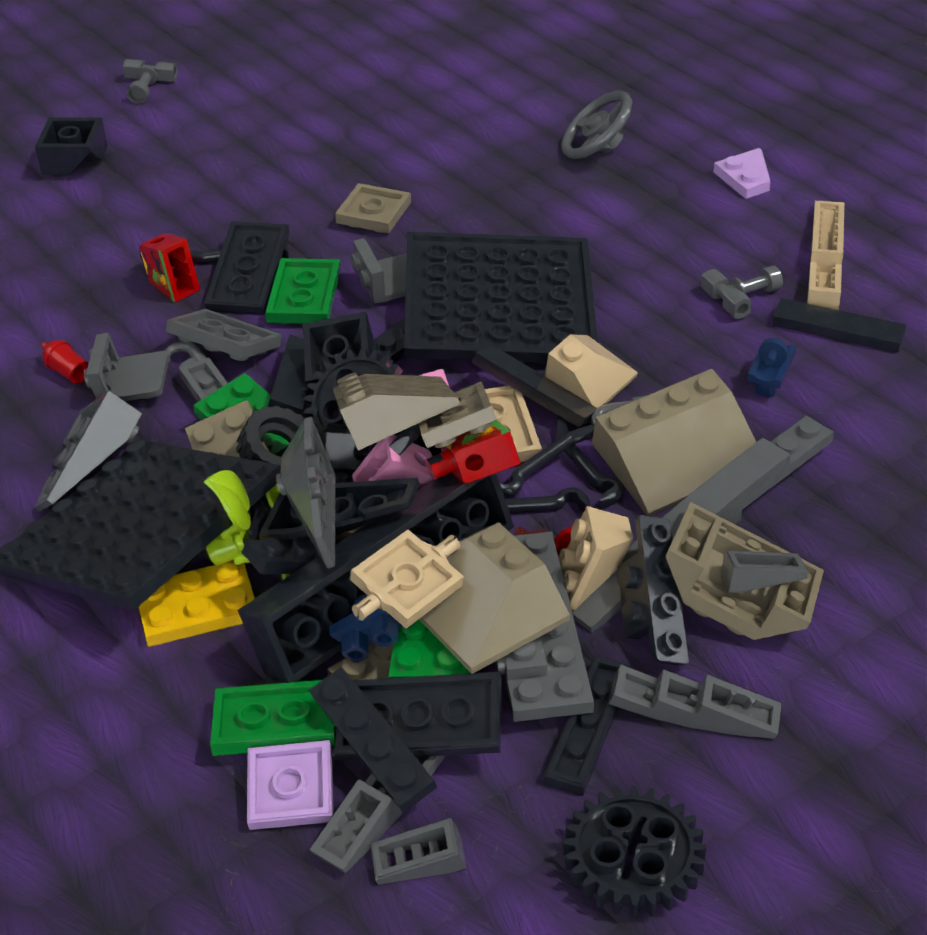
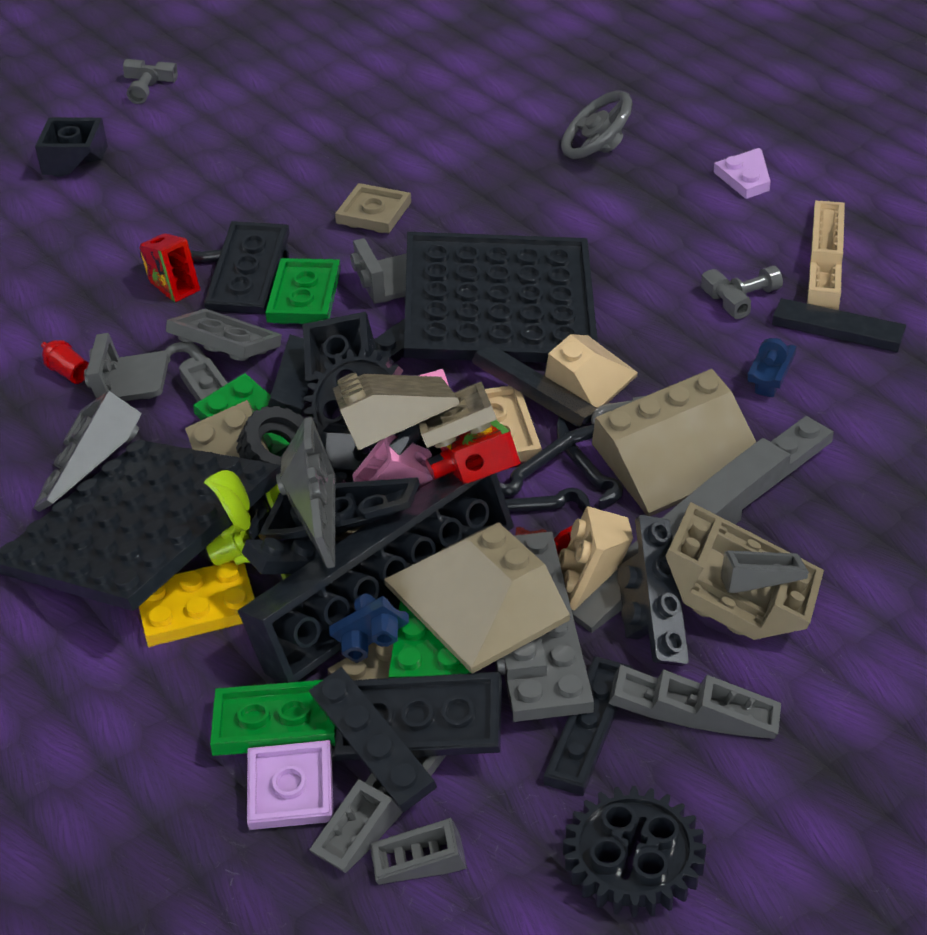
(406, 578): tan plate -> none

